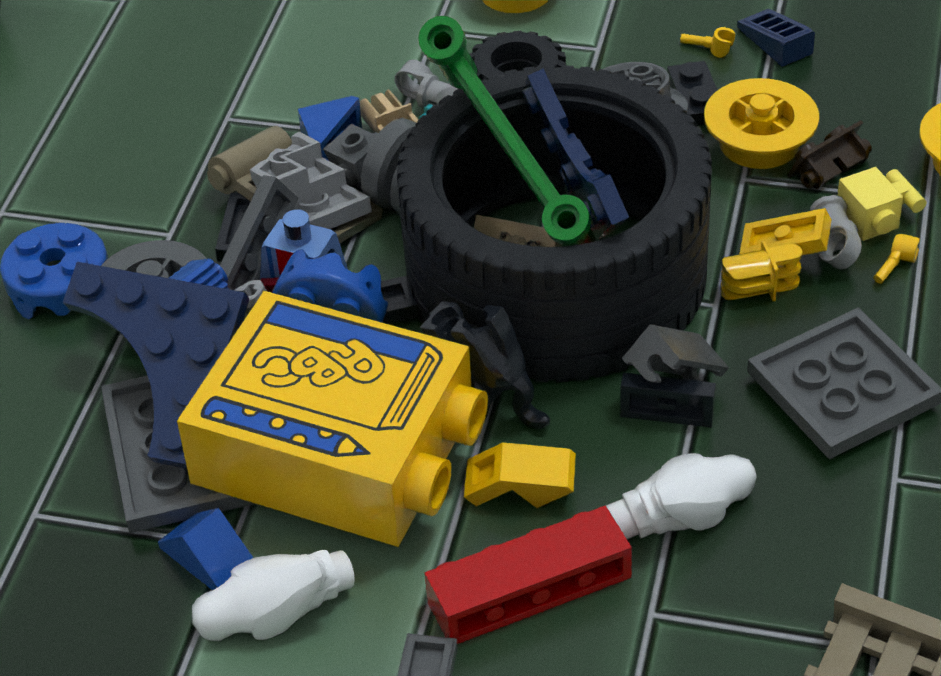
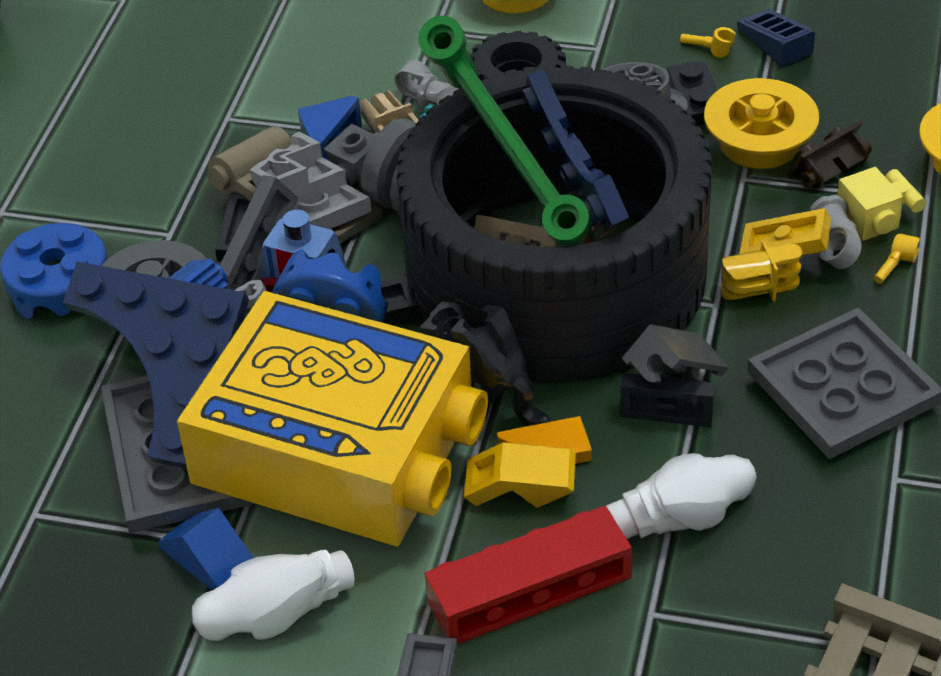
(562, 433): none -> light orange tile

